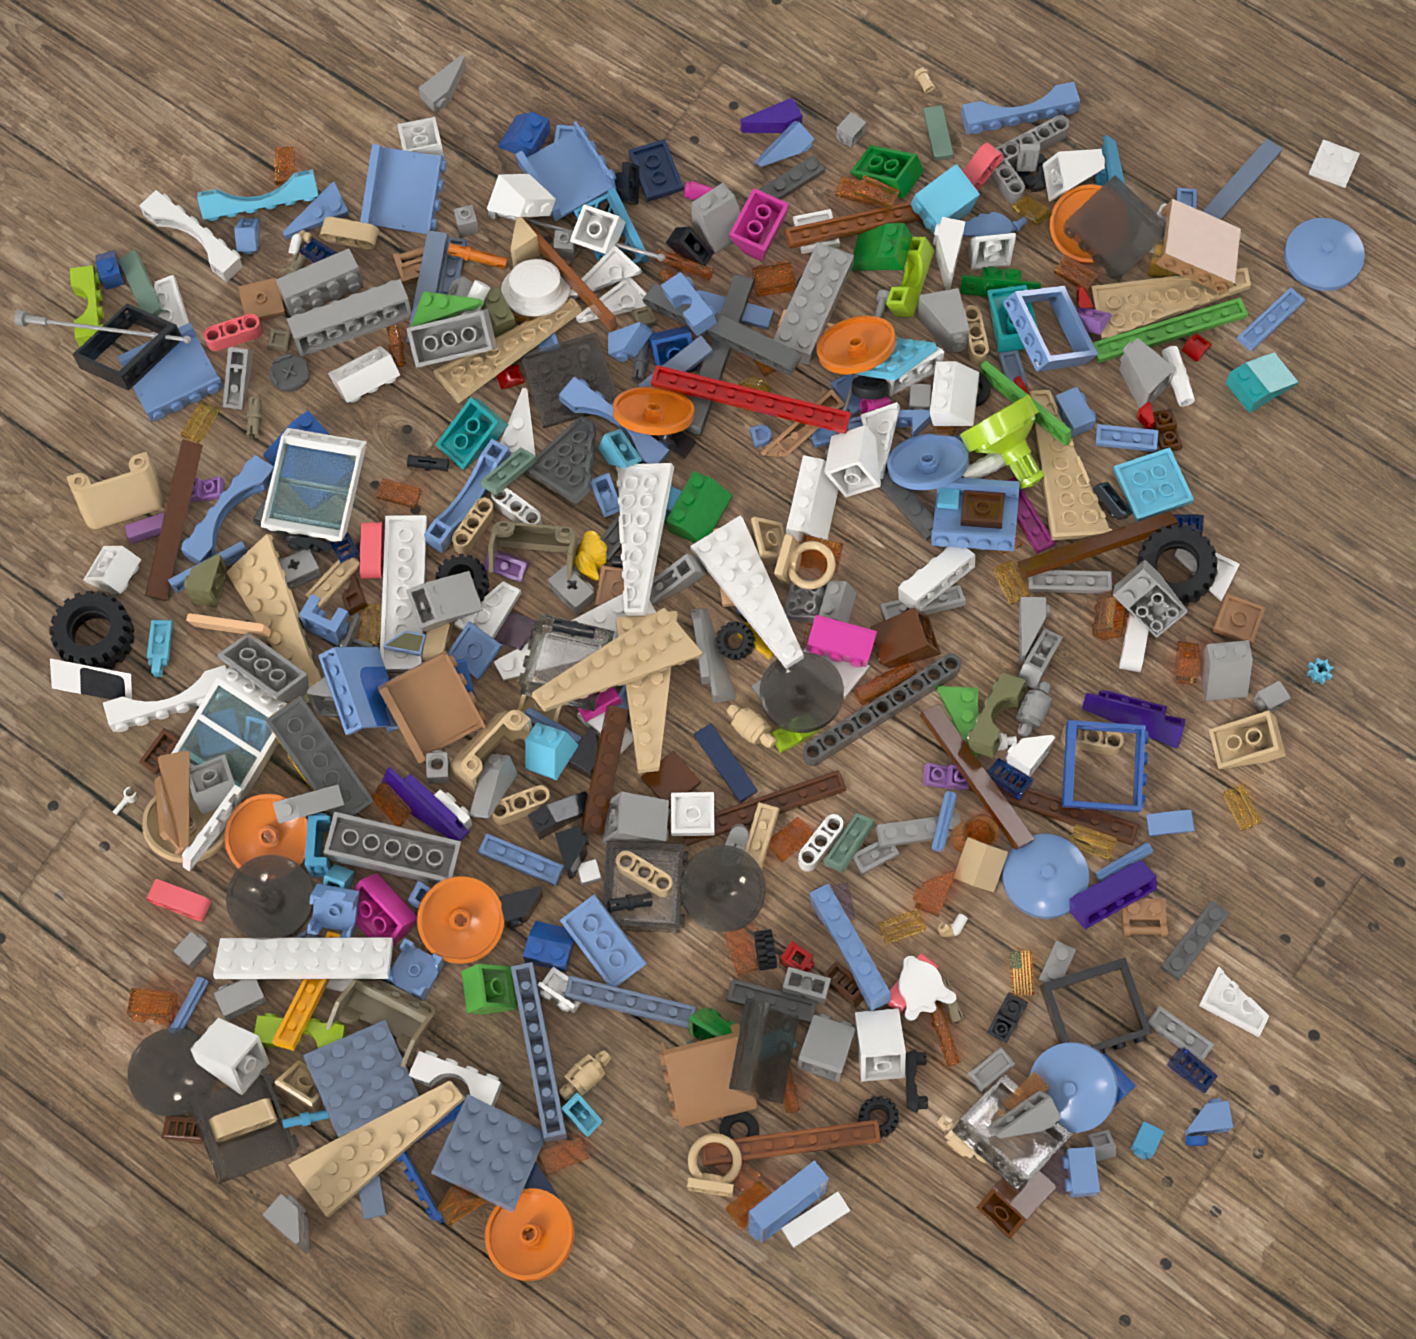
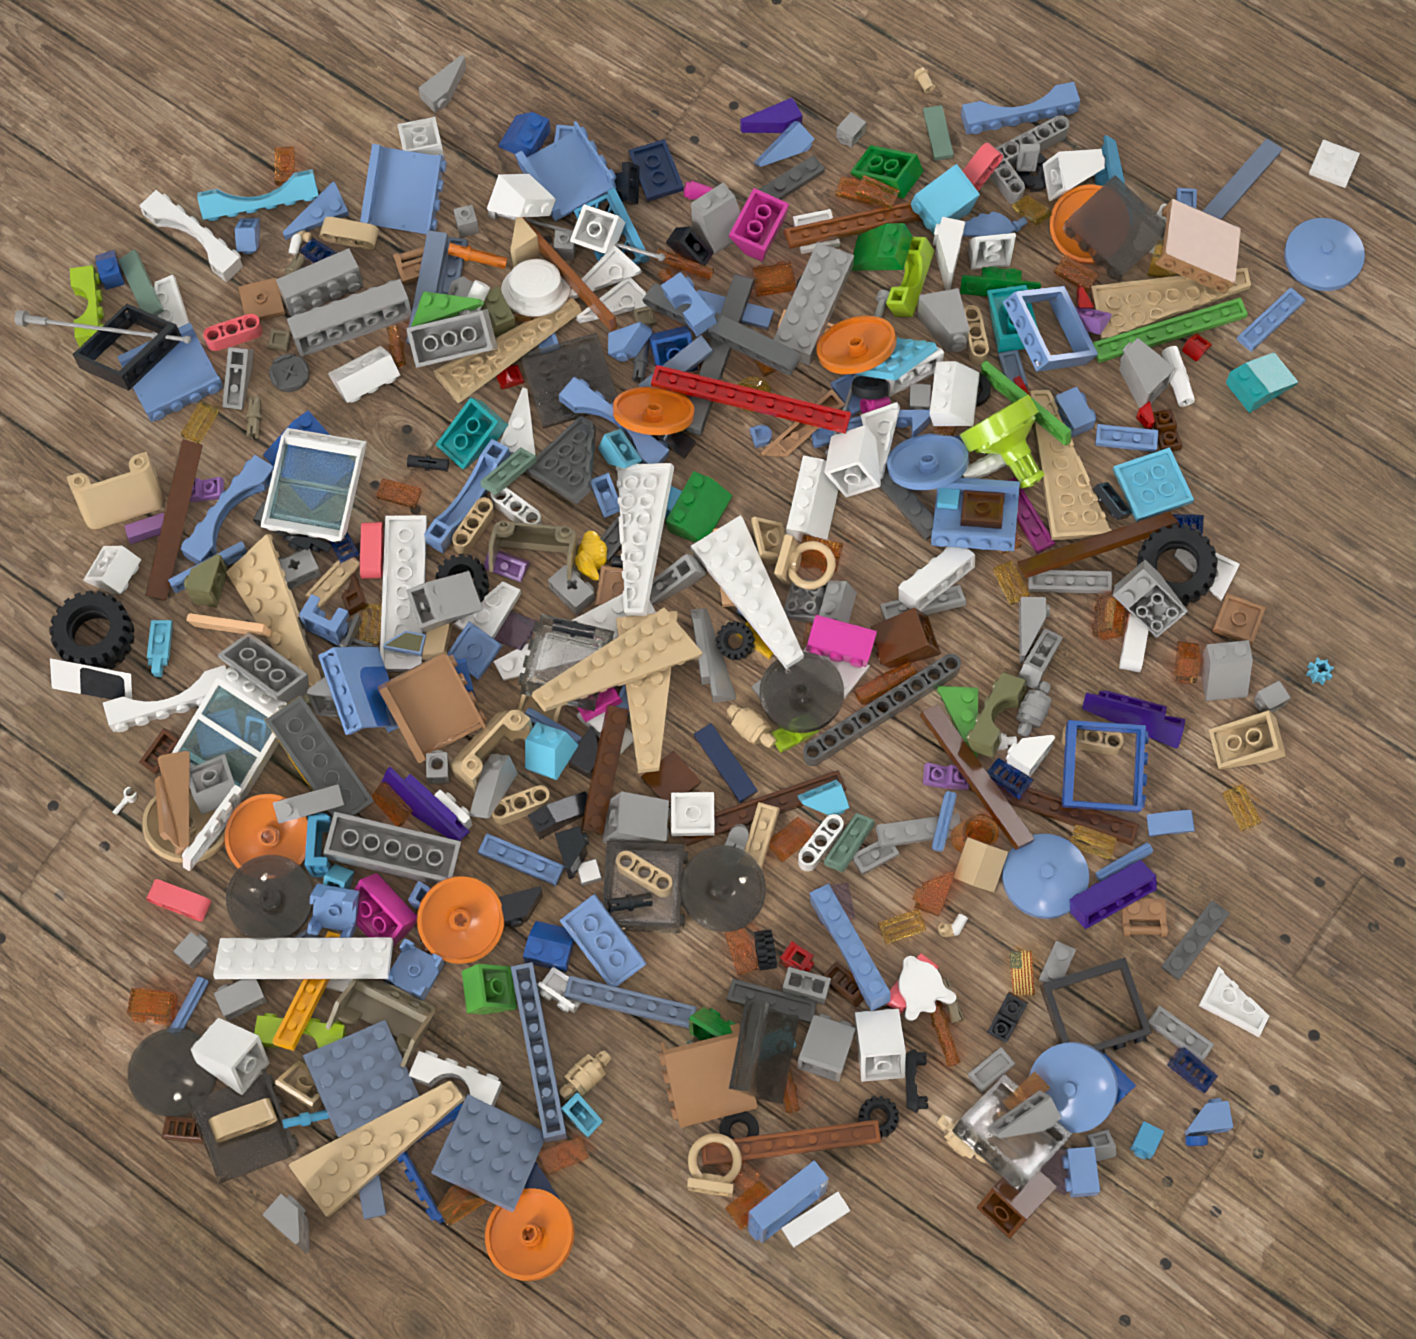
(827, 798): none -> medium azure slope

